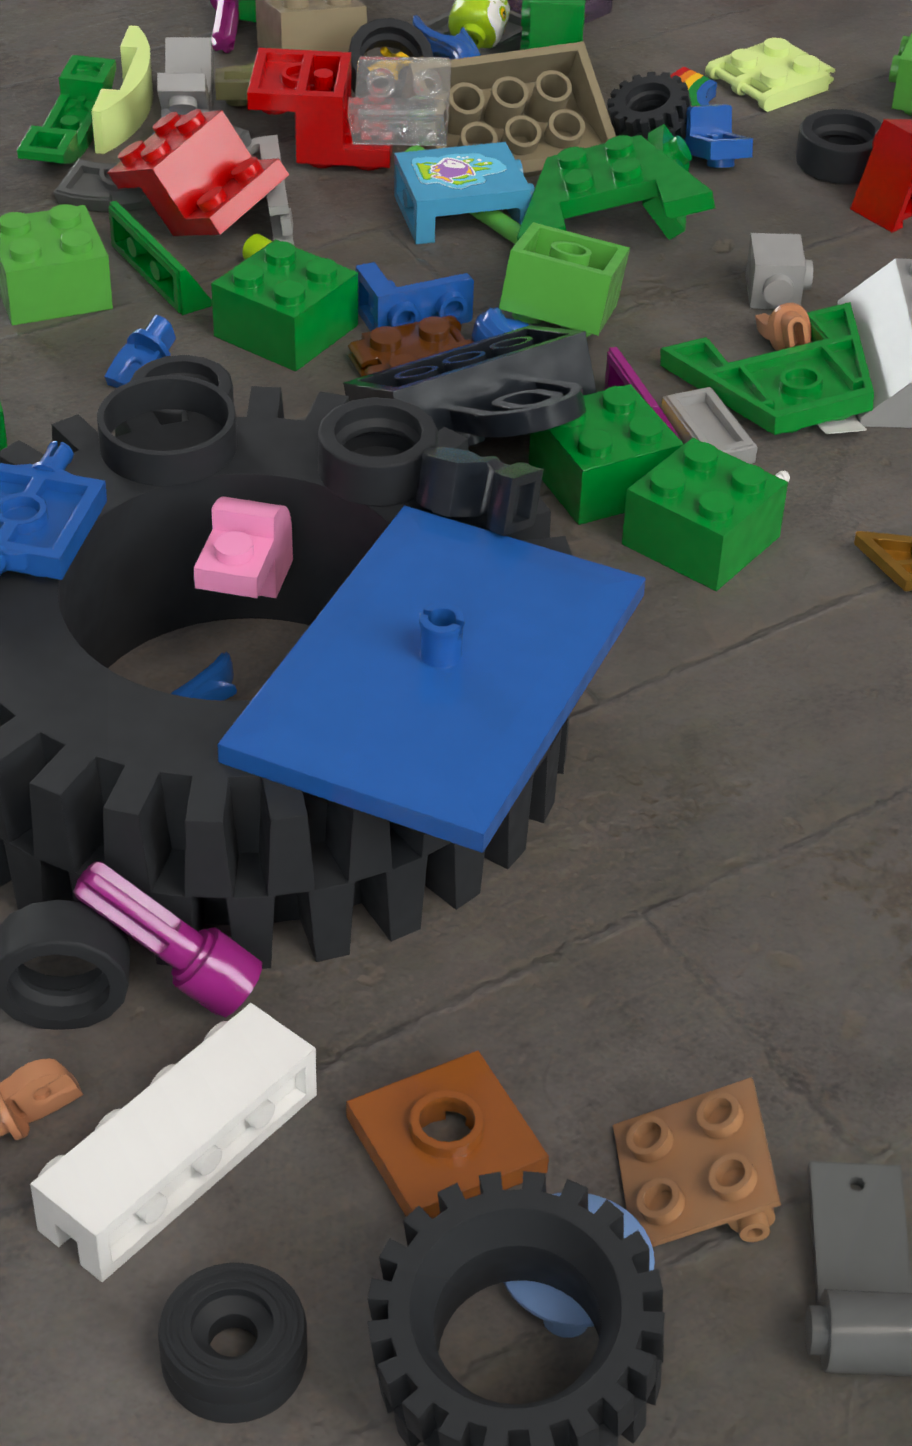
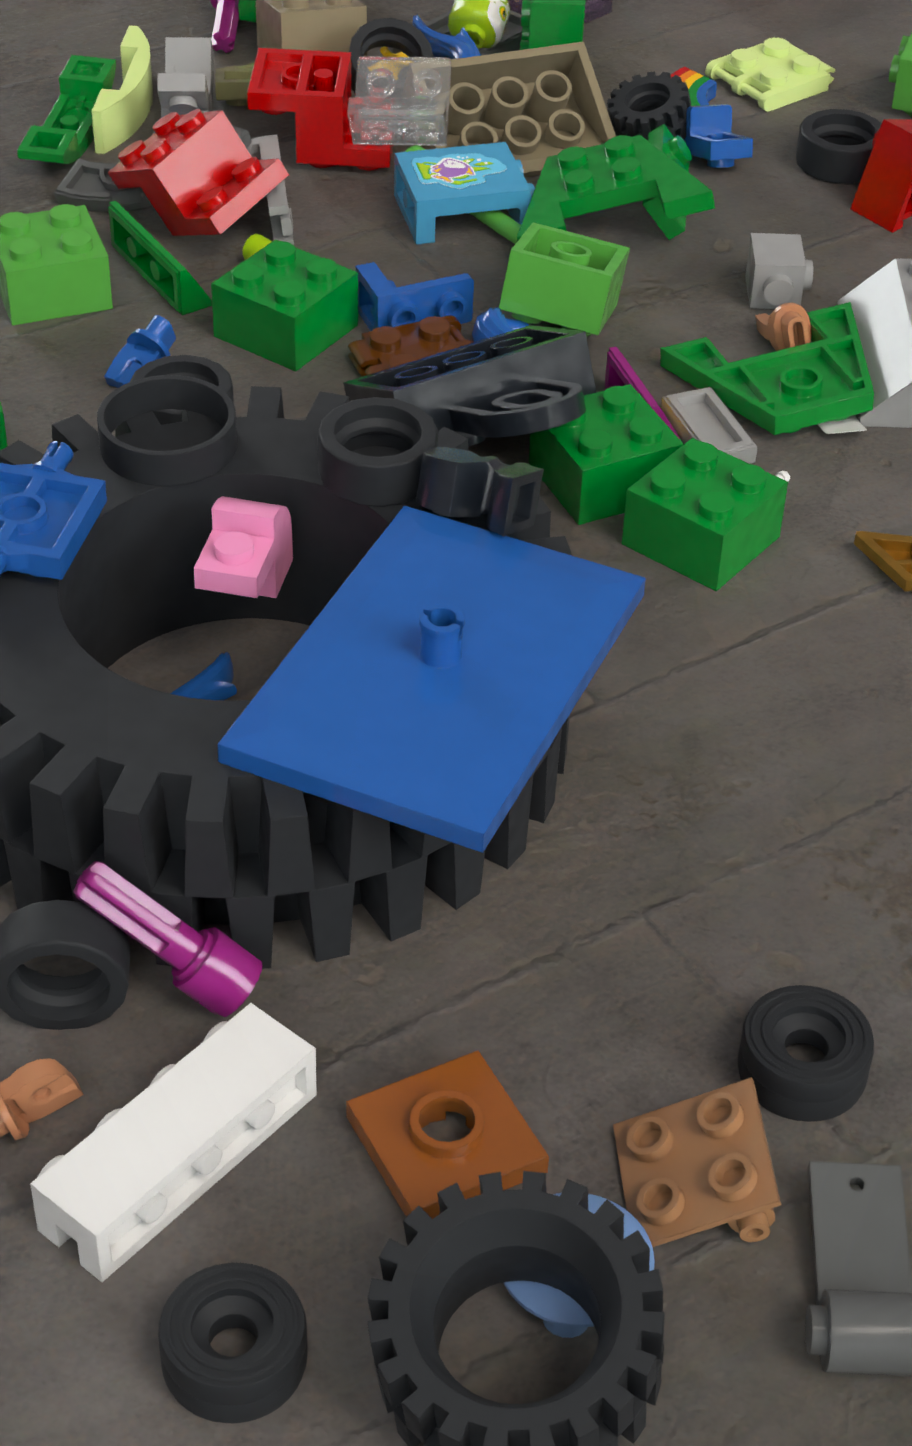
(813, 1018): none -> black tyre

